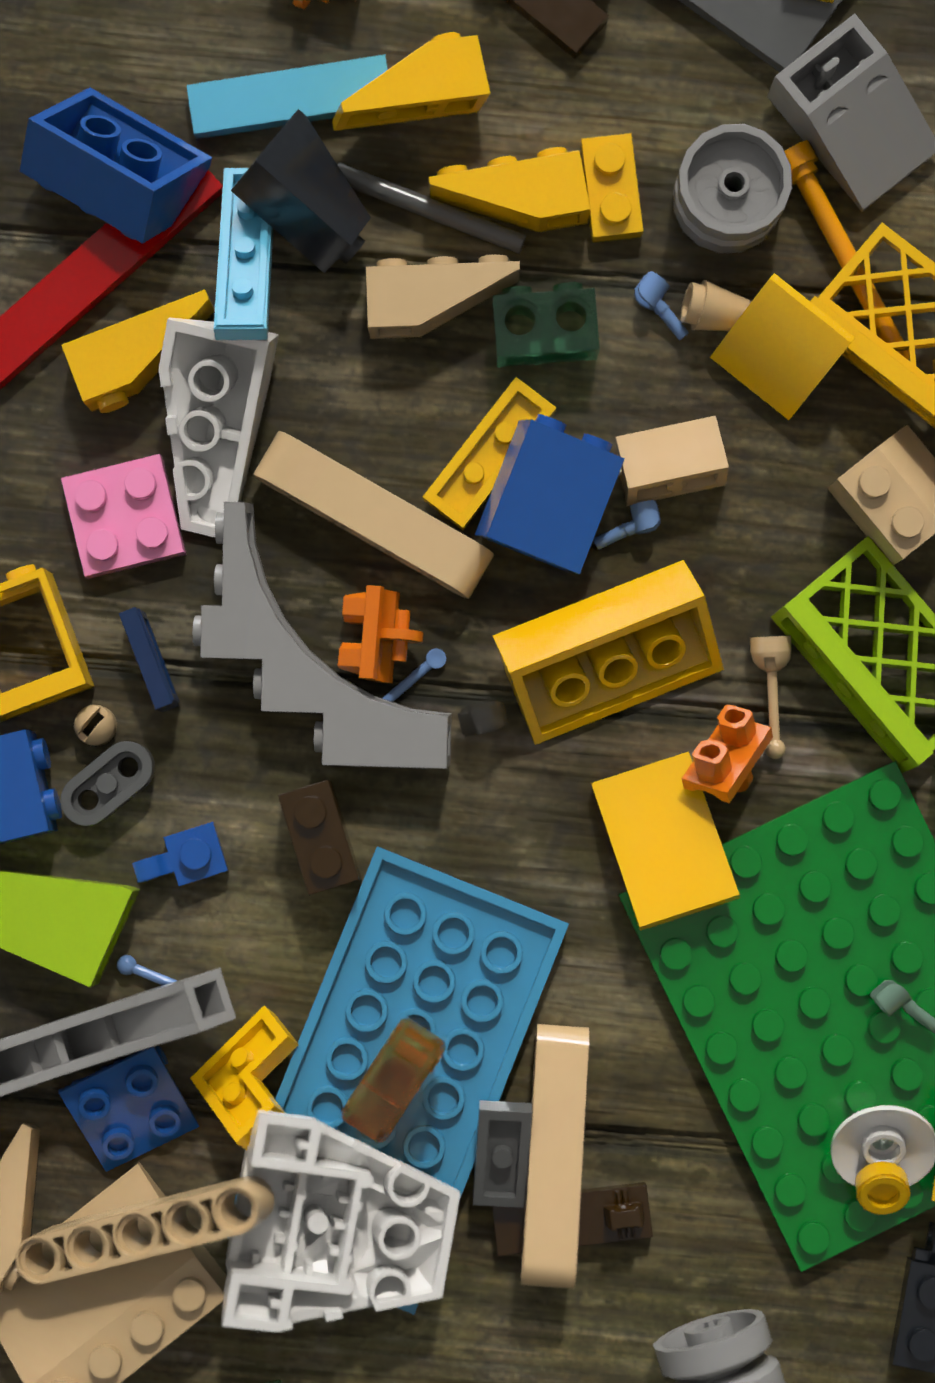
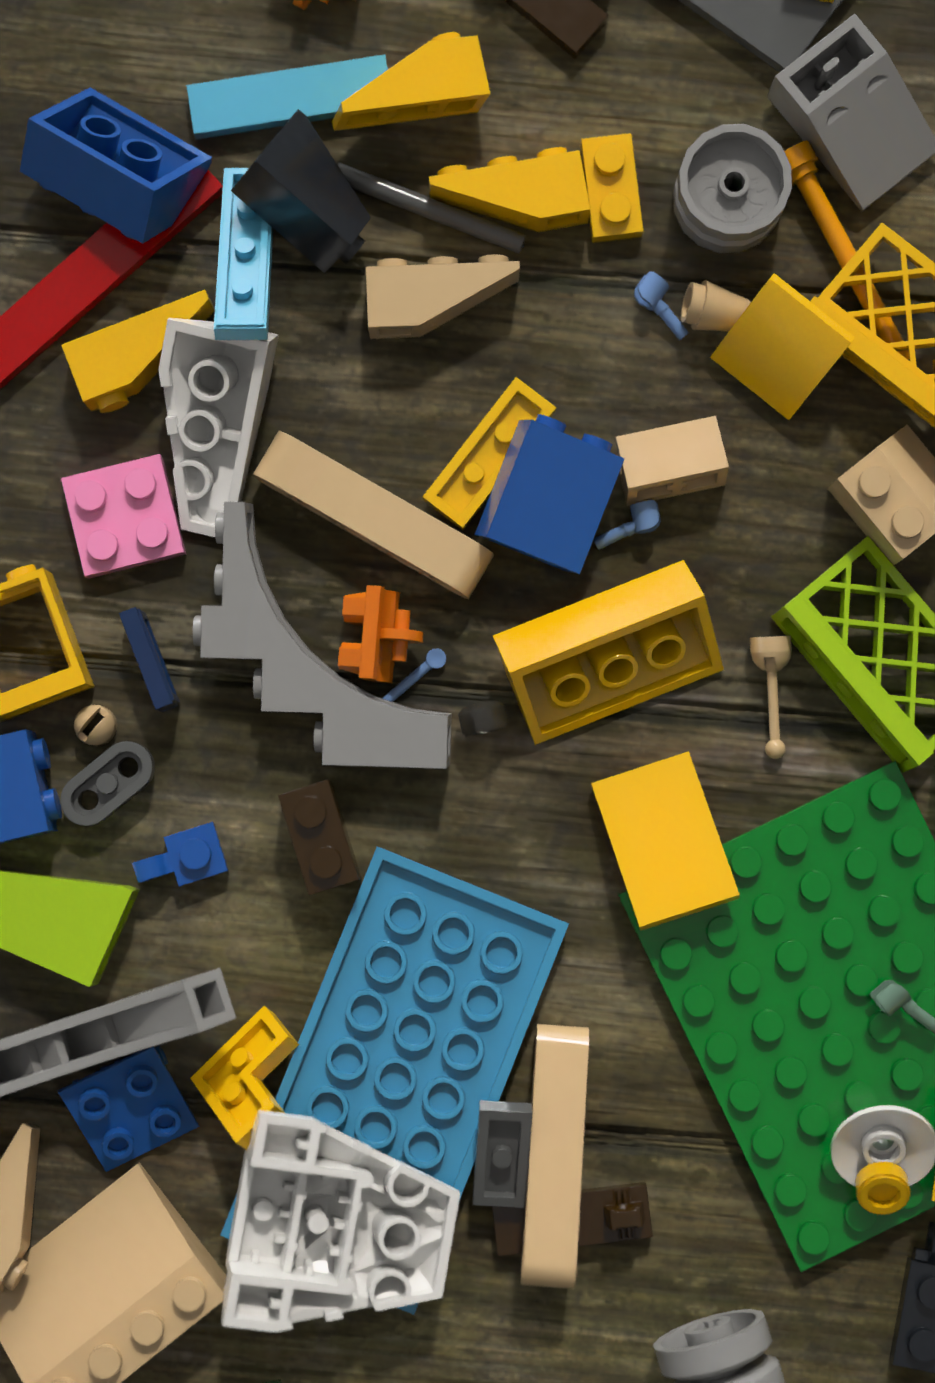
(123, 1240): tan beam -> none
(127, 965): medium blue hinge -> none
(393, 1079): clear orange animal -> none
(546, 340): clear green brick -> none
(726, 759): orange hips -> none

